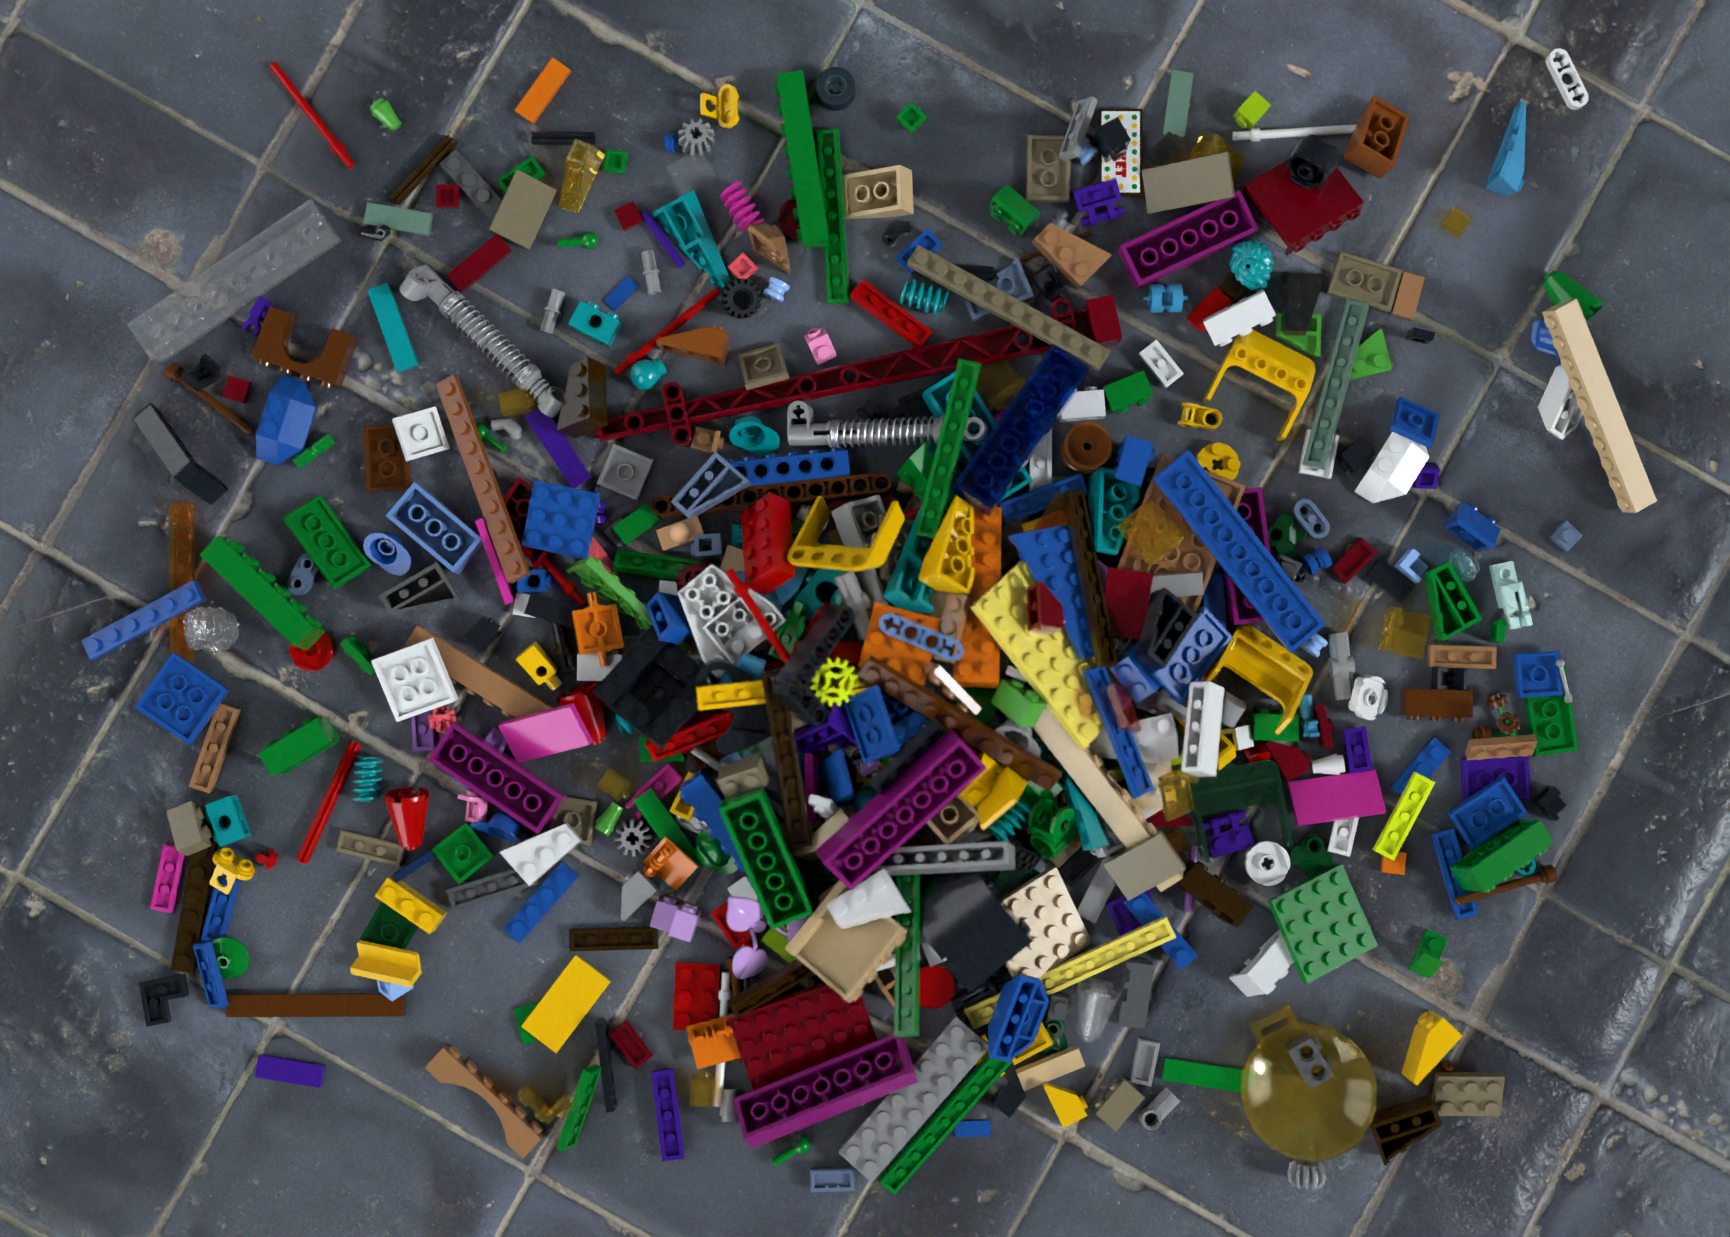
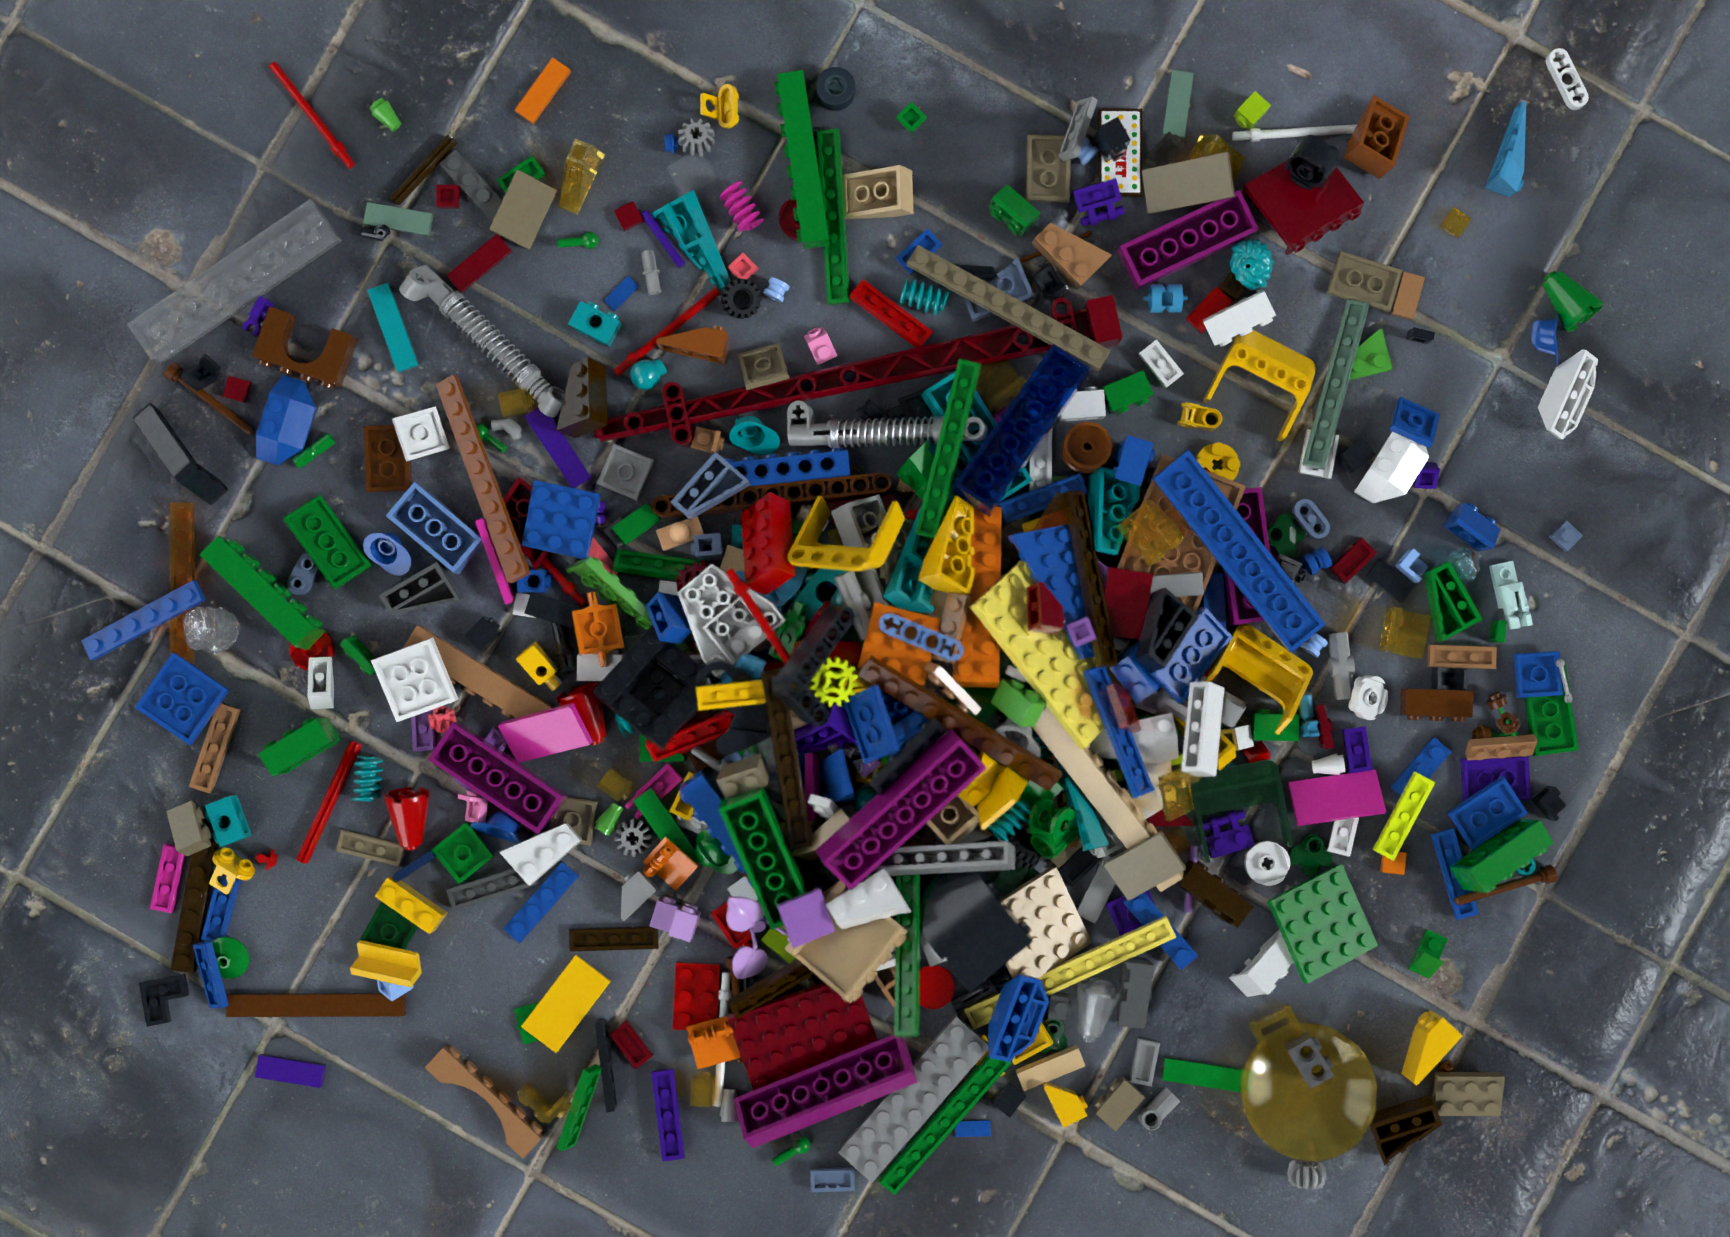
(320, 683): none -> white slope
(552, 311): light grey axle -> none
(561, 138): black axle -> none
(615, 162): green tile -> none
(770, 244): medium nougat wedge -> none
(806, 918): none -> medium lavender tile
(893, 231): black arm -> none
(1081, 632): none -> medium lavender plate
(1288, 759): dark red slope -> none
(1299, 300): pearl dark grey wing -> none
(1308, 343): bright green wing -> none
(1599, 406): tan brick -> none

